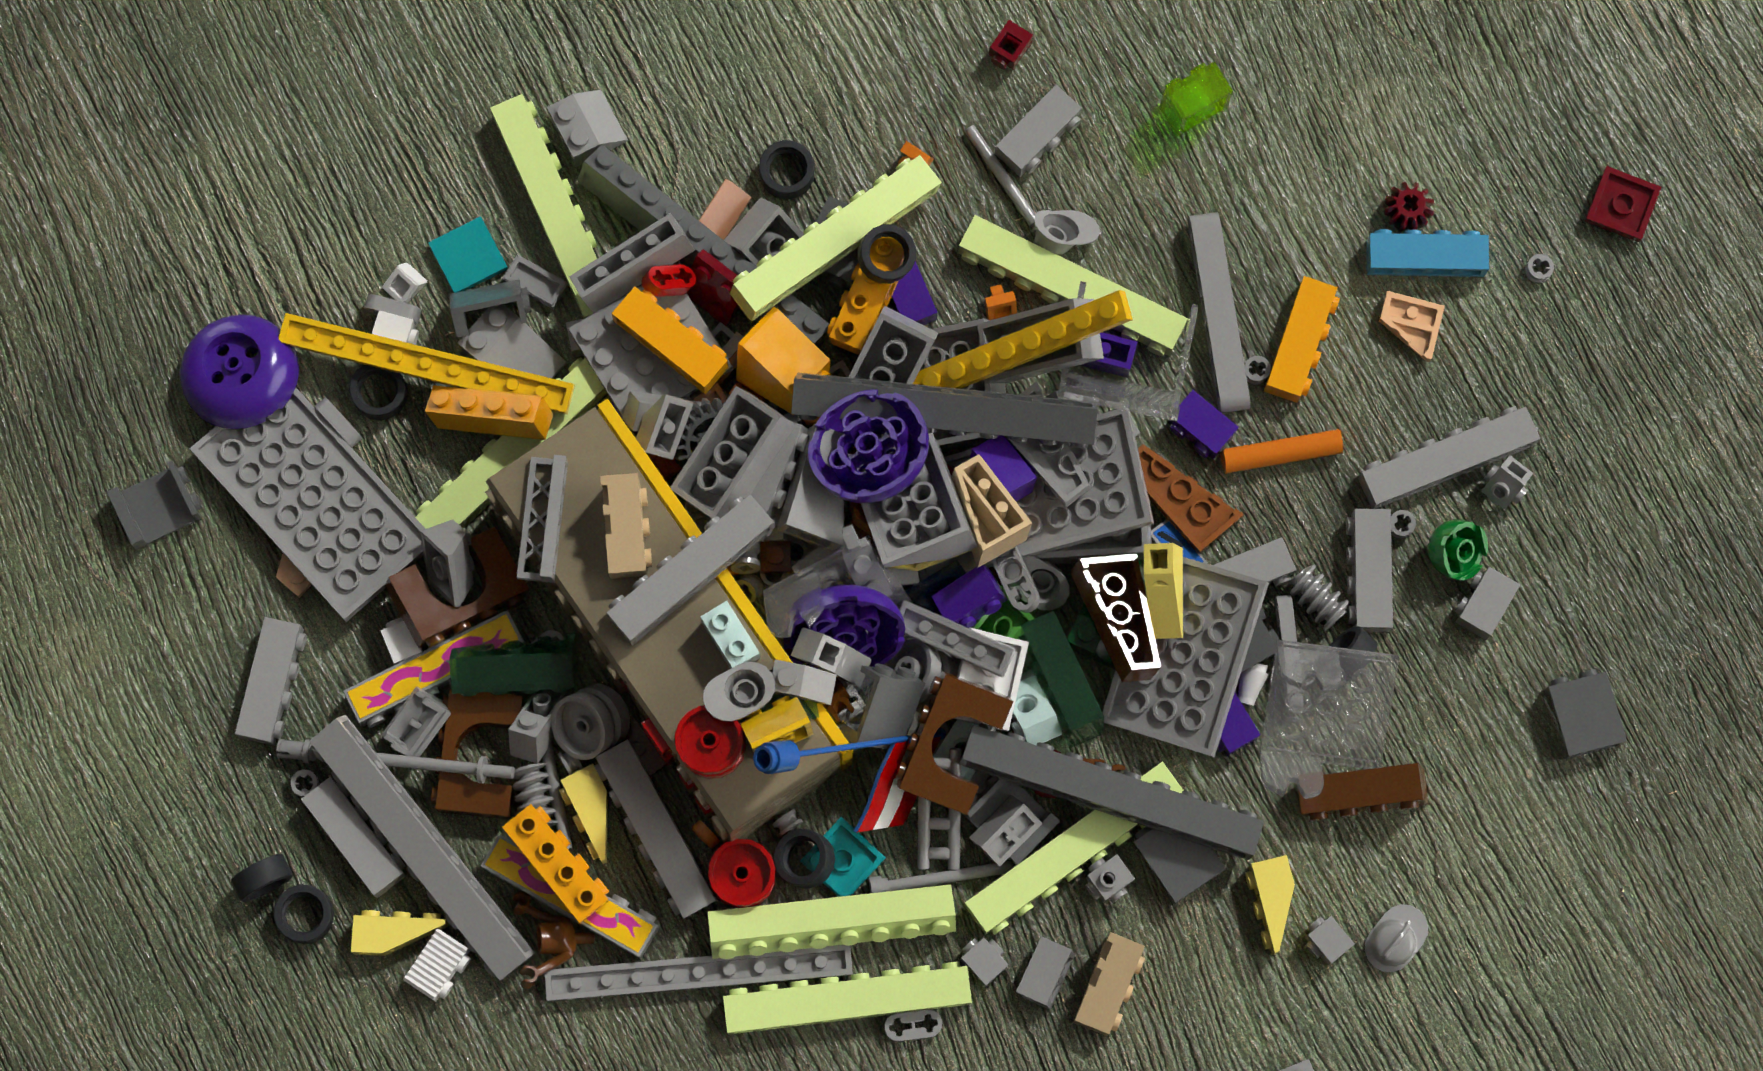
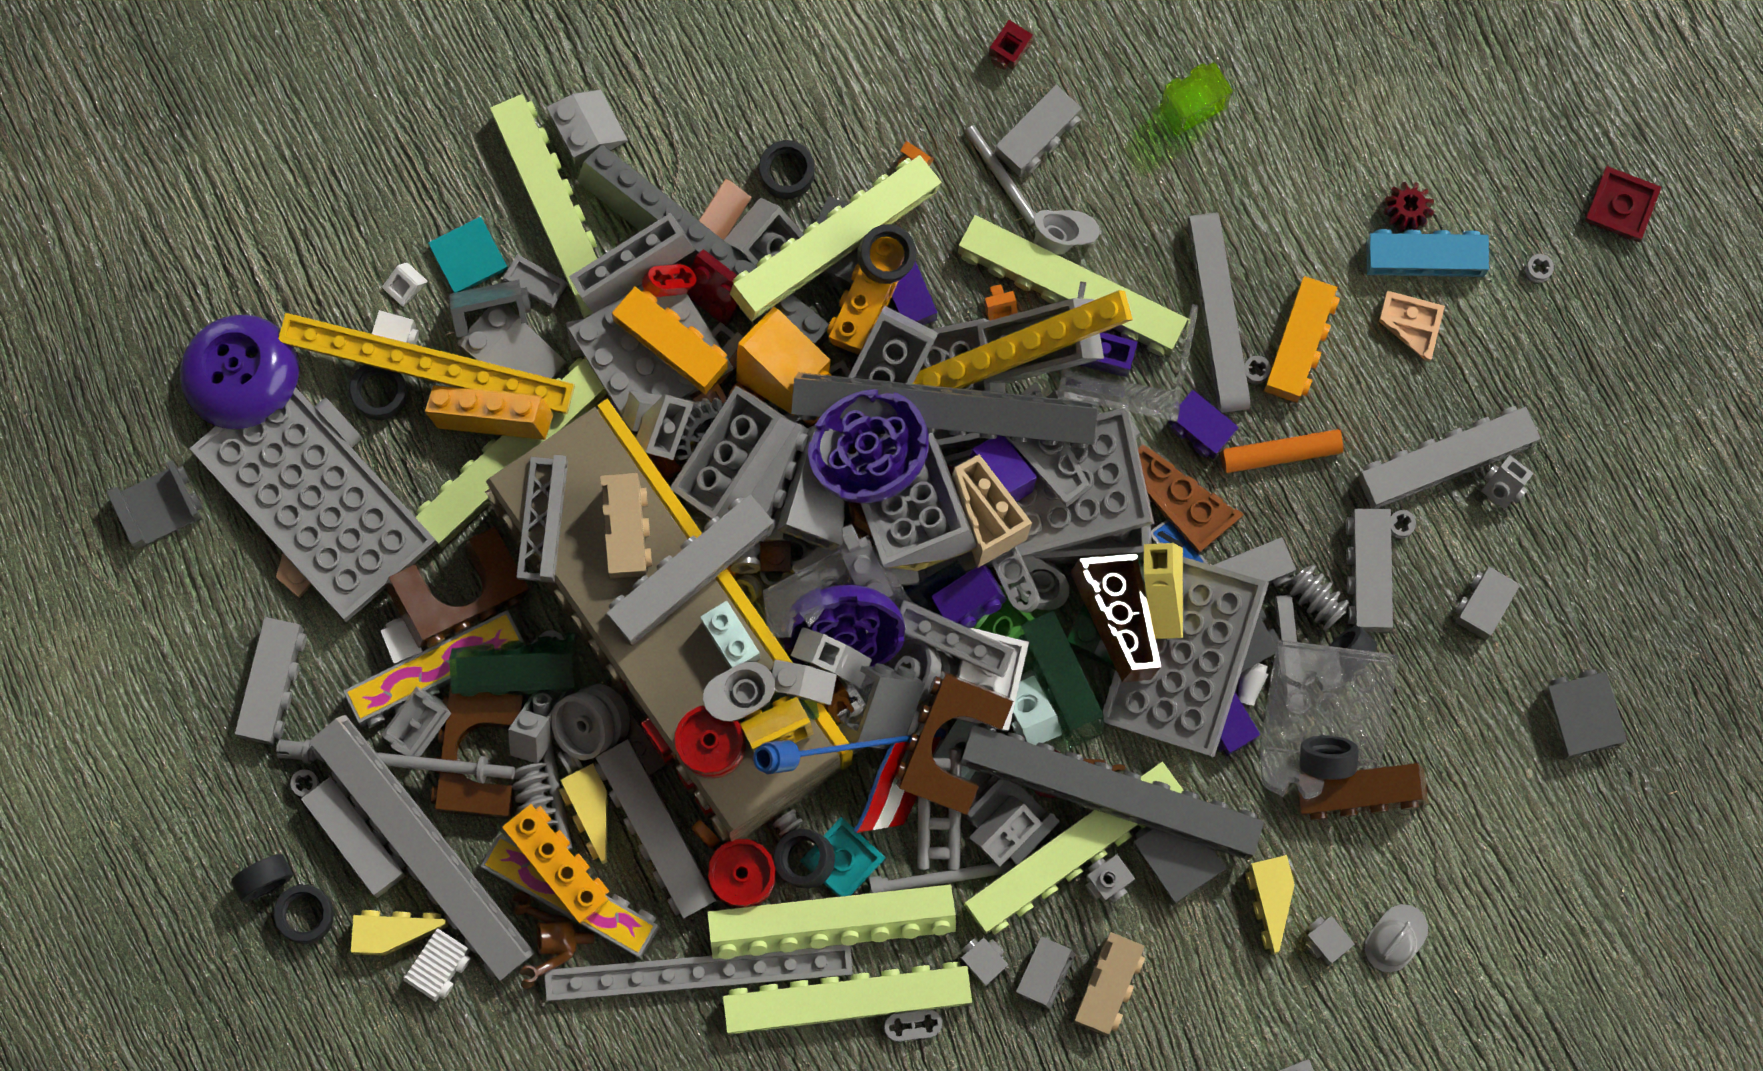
(375, 303): light grey beam -> none
(448, 560): light grey slope -> none
(1329, 757): none -> black tyre
(1457, 549): green cylinder -> none

